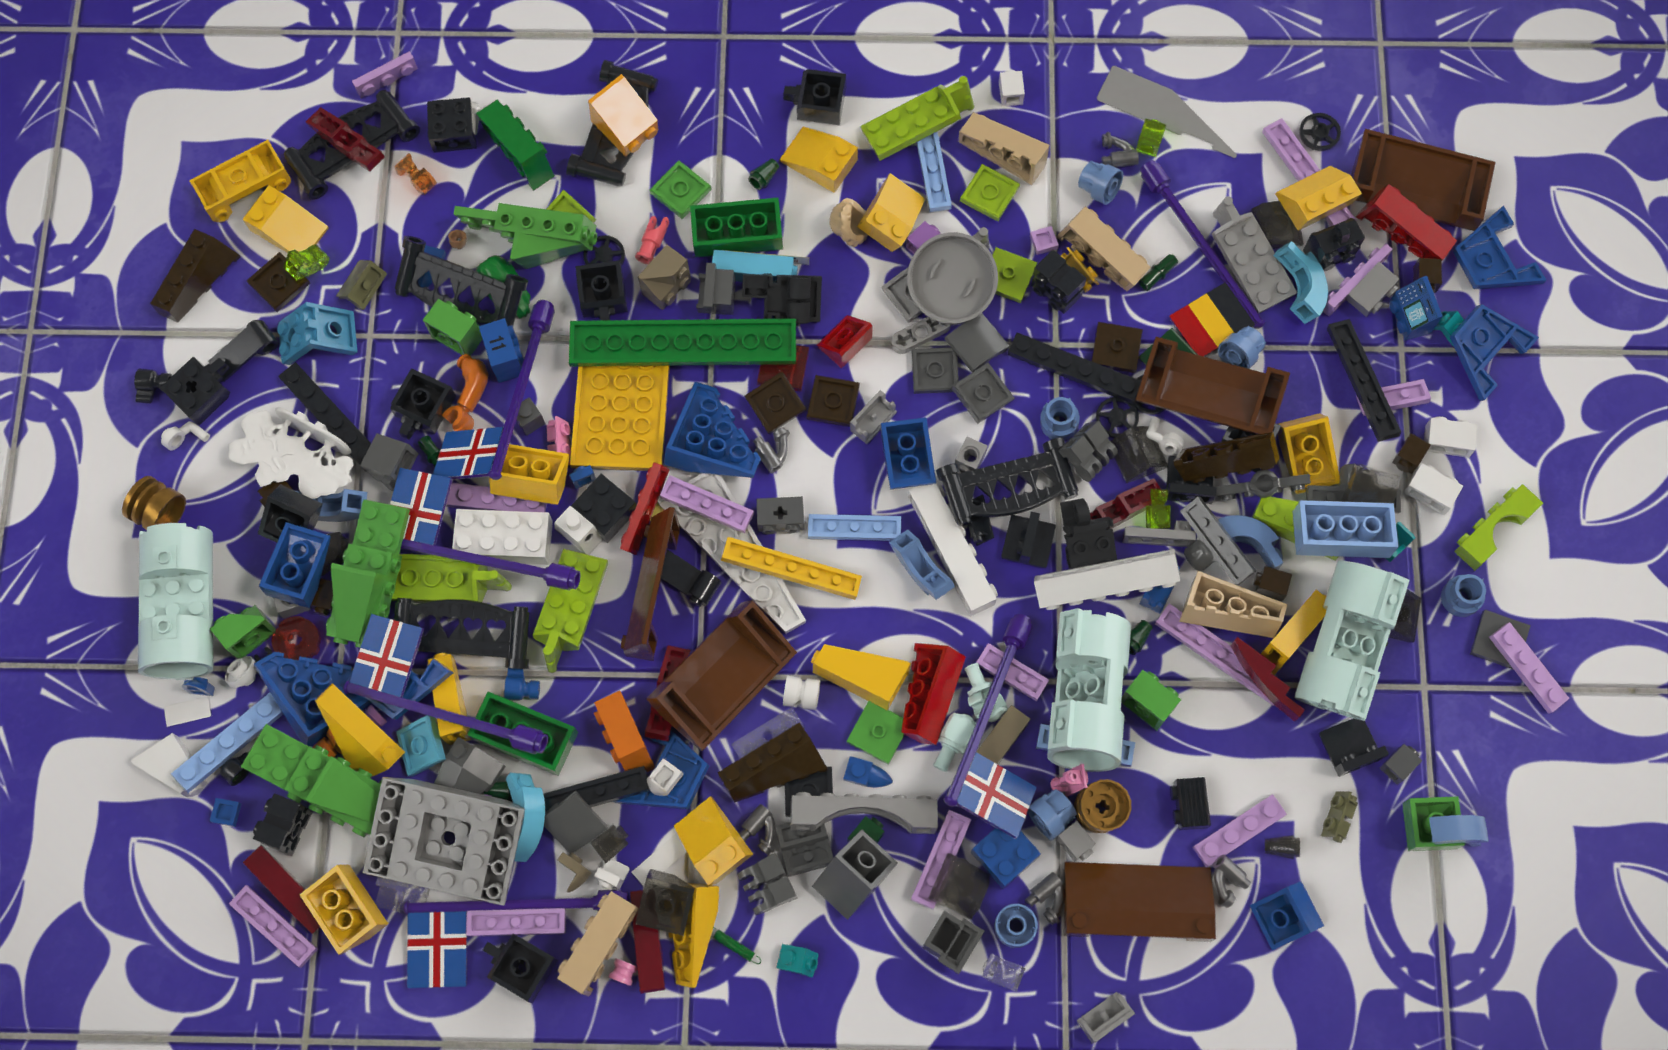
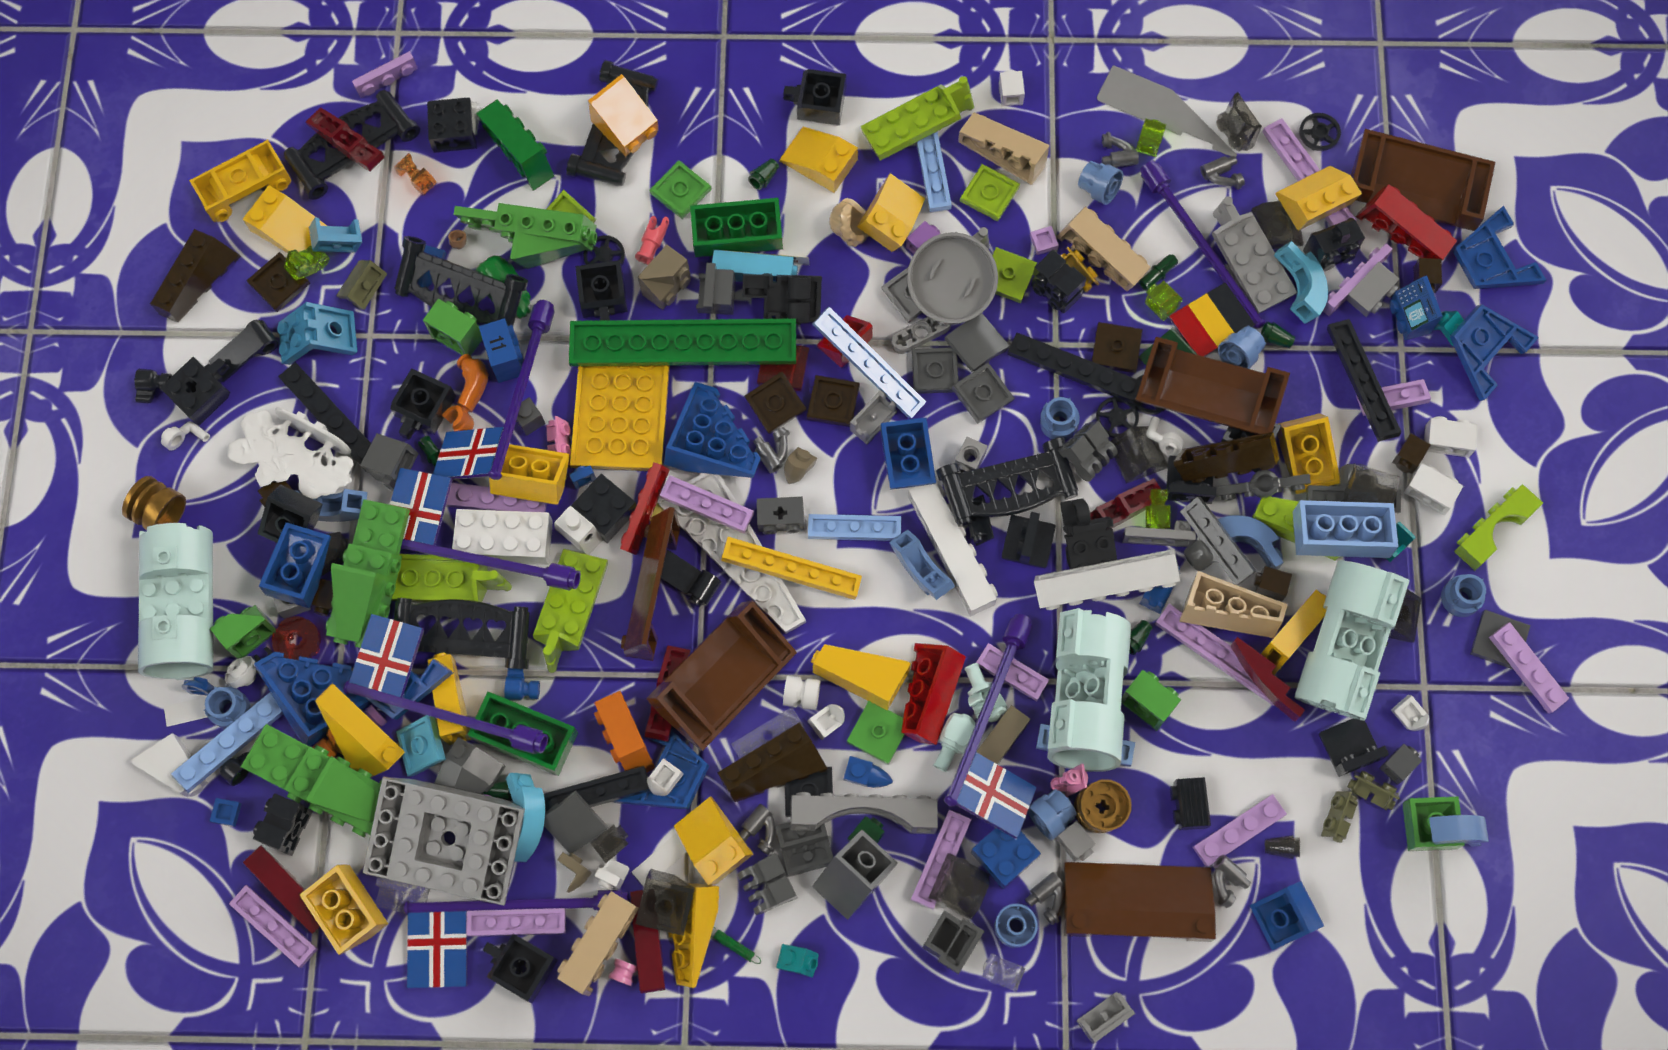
(218, 699): none -> medium blue piece
(335, 237): none -> dark azure panel
(798, 464): none -> dark tan plate
(827, 720): none -> white plate
(869, 362): none -> plate
(1163, 300): none -> clear neon green brick
(1212, 171): none -> flat silver plant
(1239, 124): none -> clear smoke slope
(1277, 335): none -> dark green cone
(1365, 784): none -> olive hinge
(1411, 714): none -> white plate

